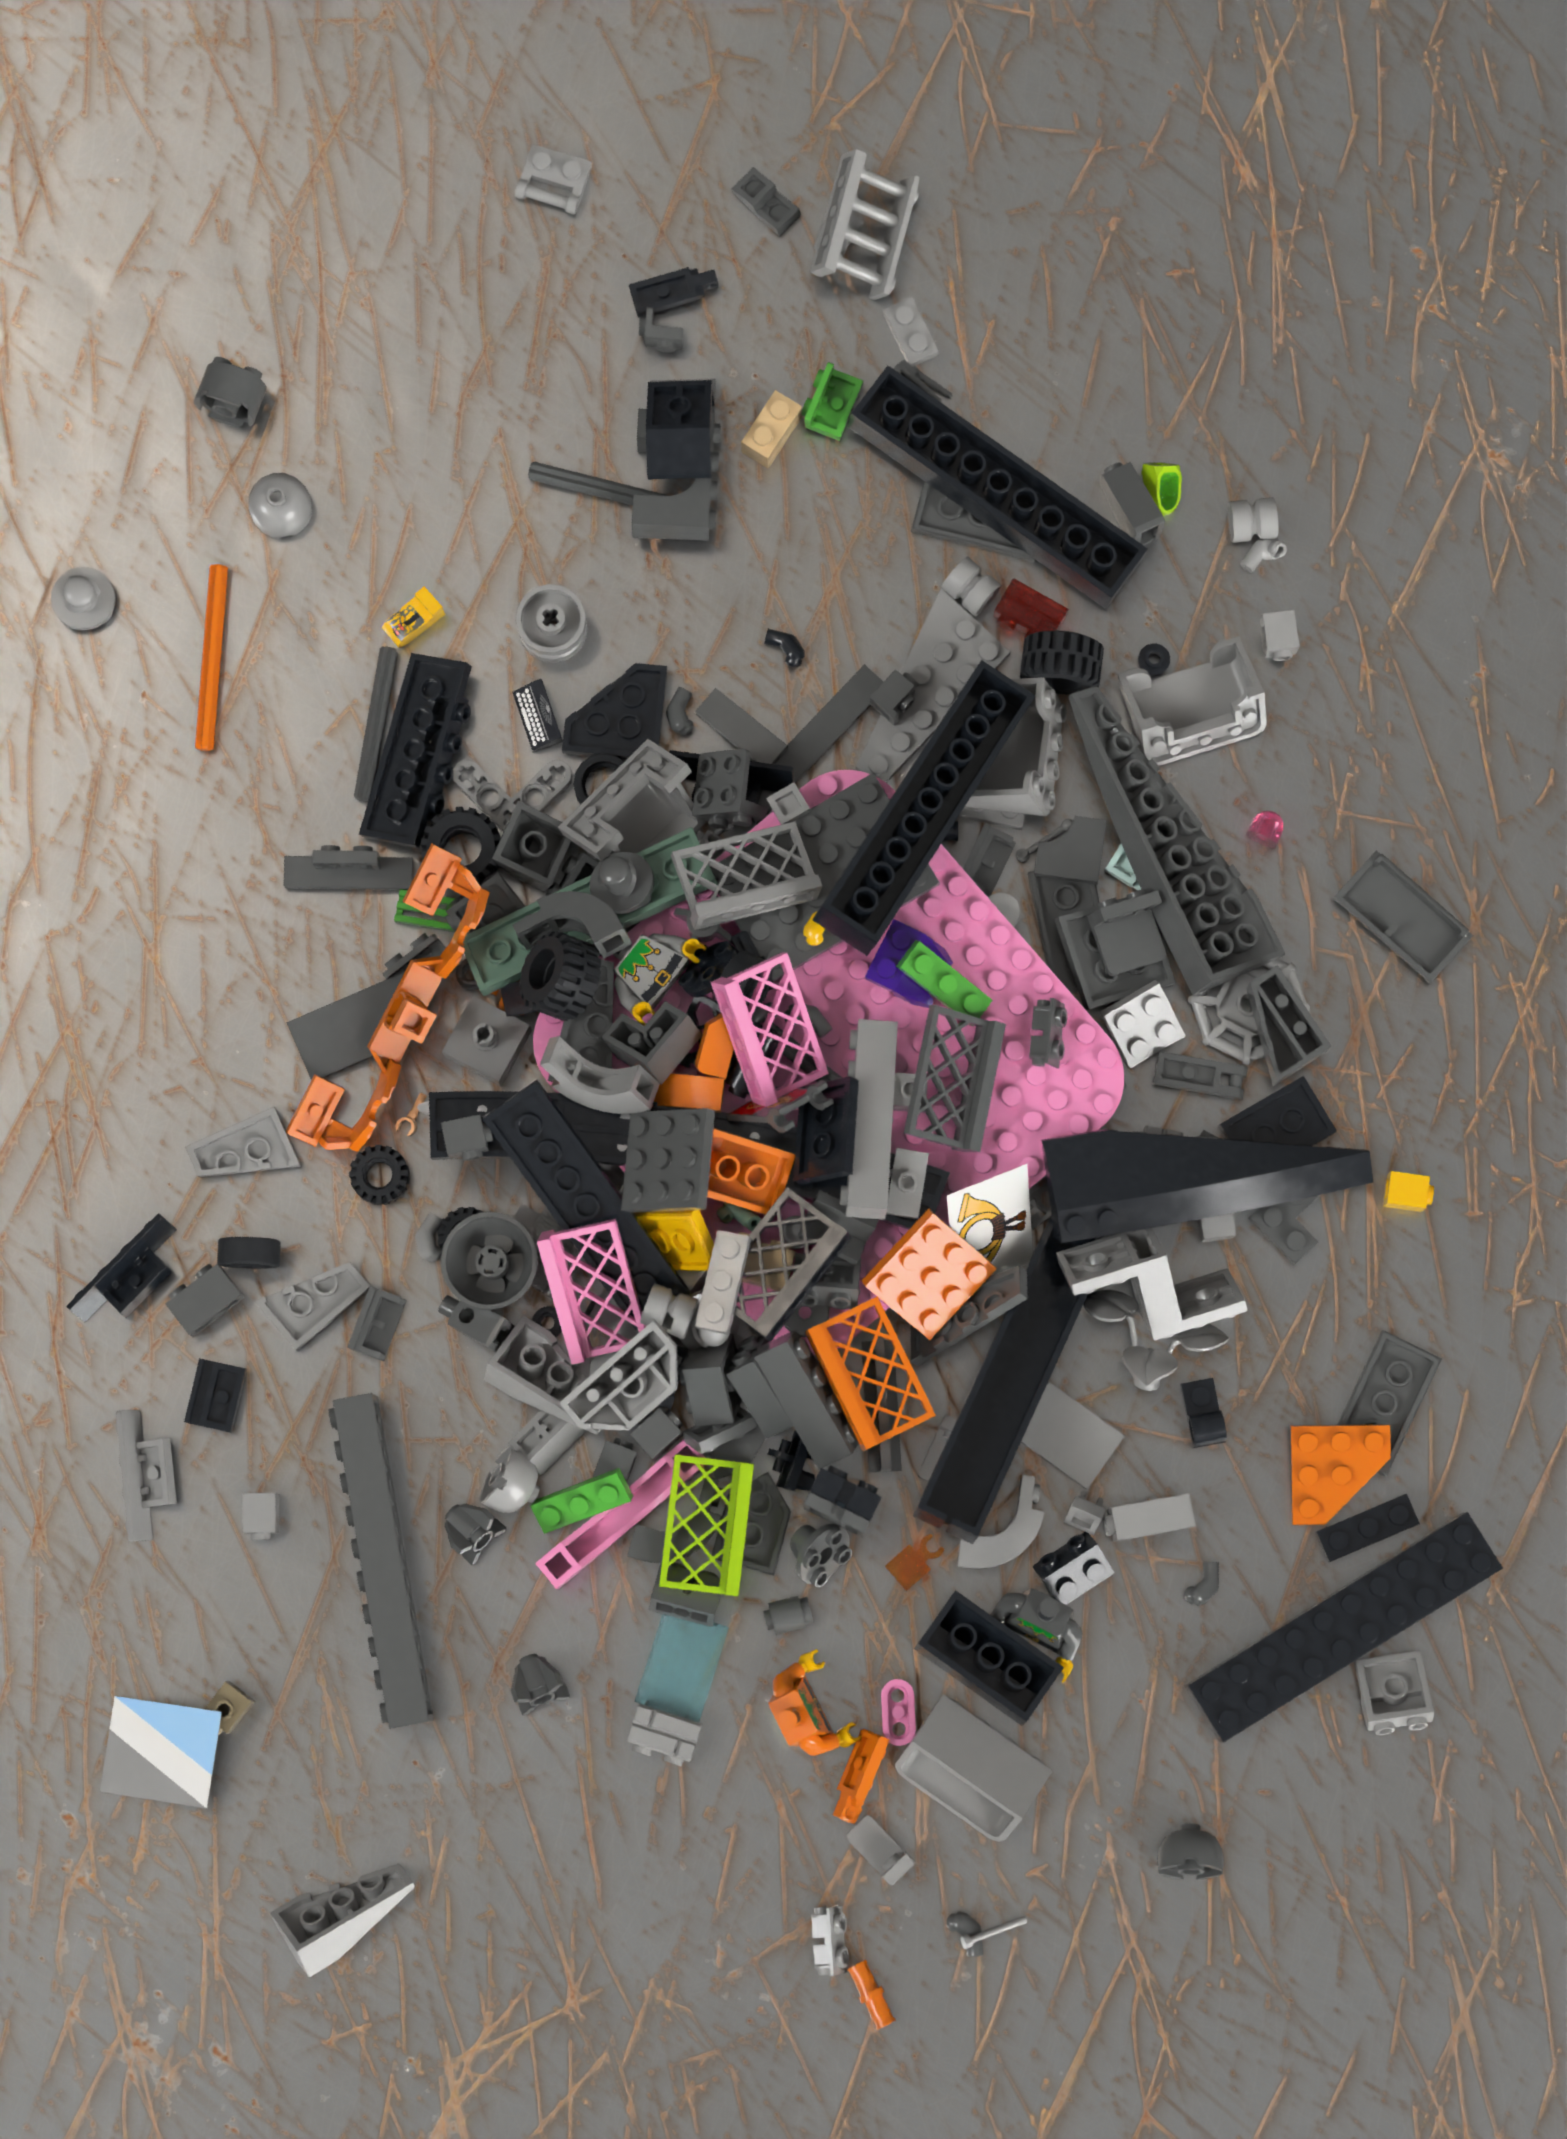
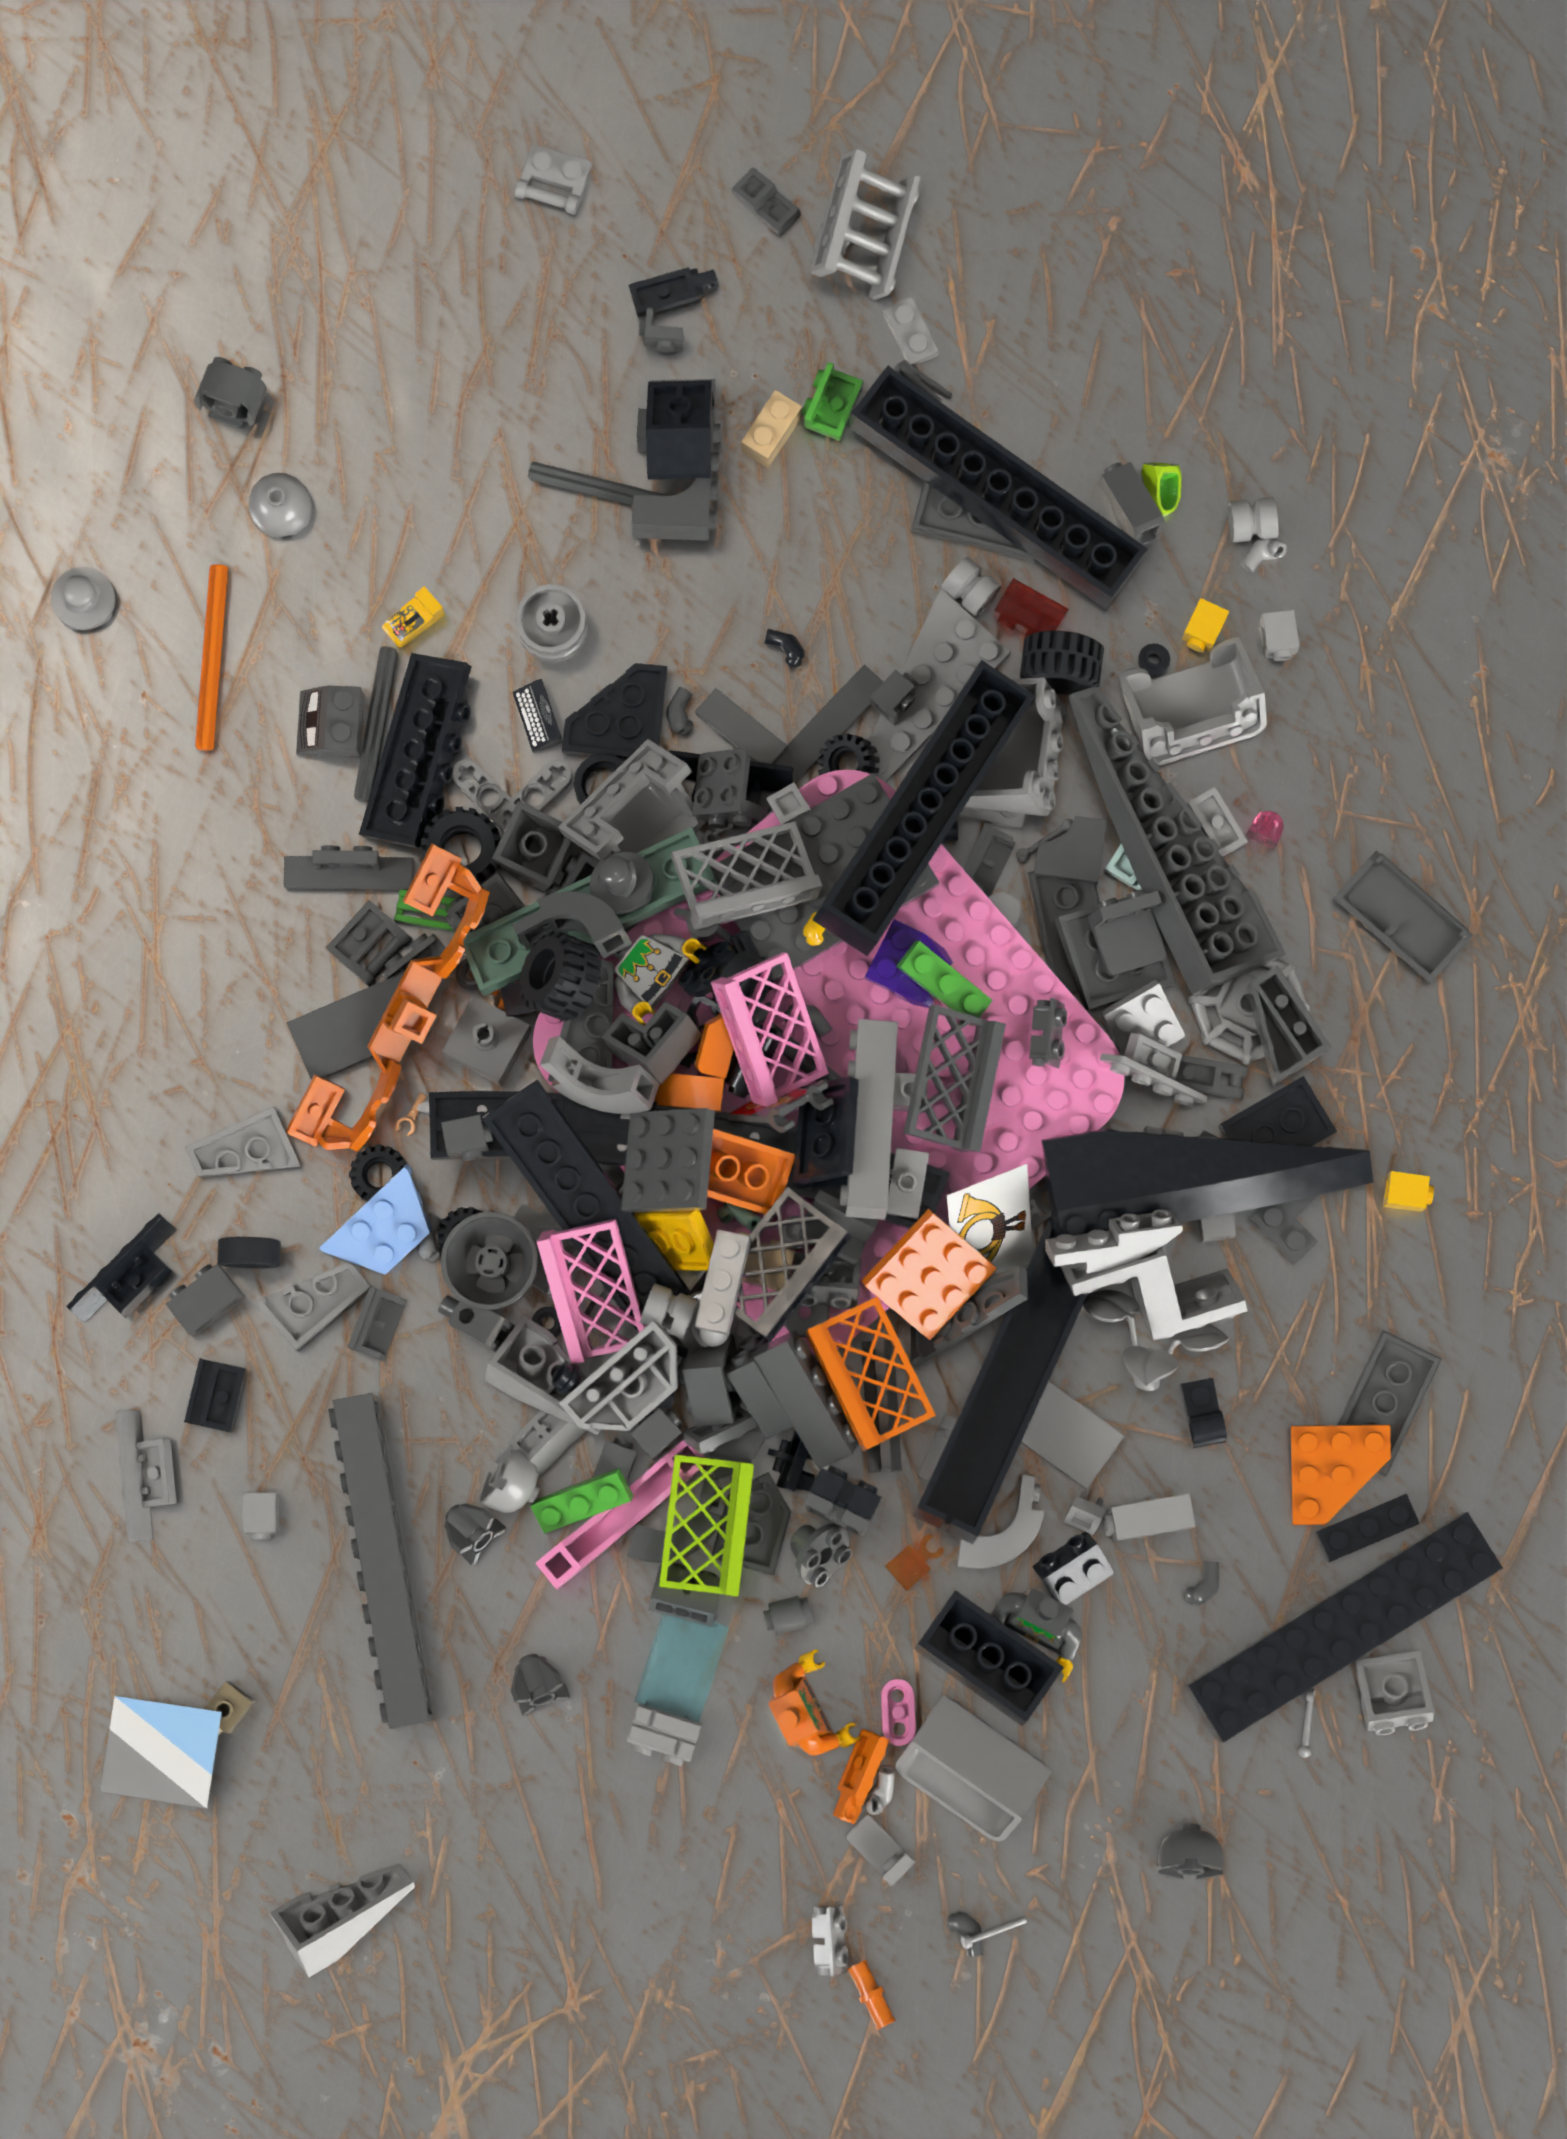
(330, 721): none -> dark grey slope
(361, 935): none -> dark grey plate
(383, 1227): none -> light blue wing
(566, 1378): none -> black plate
(846, 743): none -> black tyre
(882, 1791): none -> light grey arm
(1126, 1241): none -> light grey slope
(1153, 1065): none -> light grey bracket
(1204, 626): none -> yellow brick
(1217, 821): none -> light grey plate
(1304, 1750): none -> light grey hinge

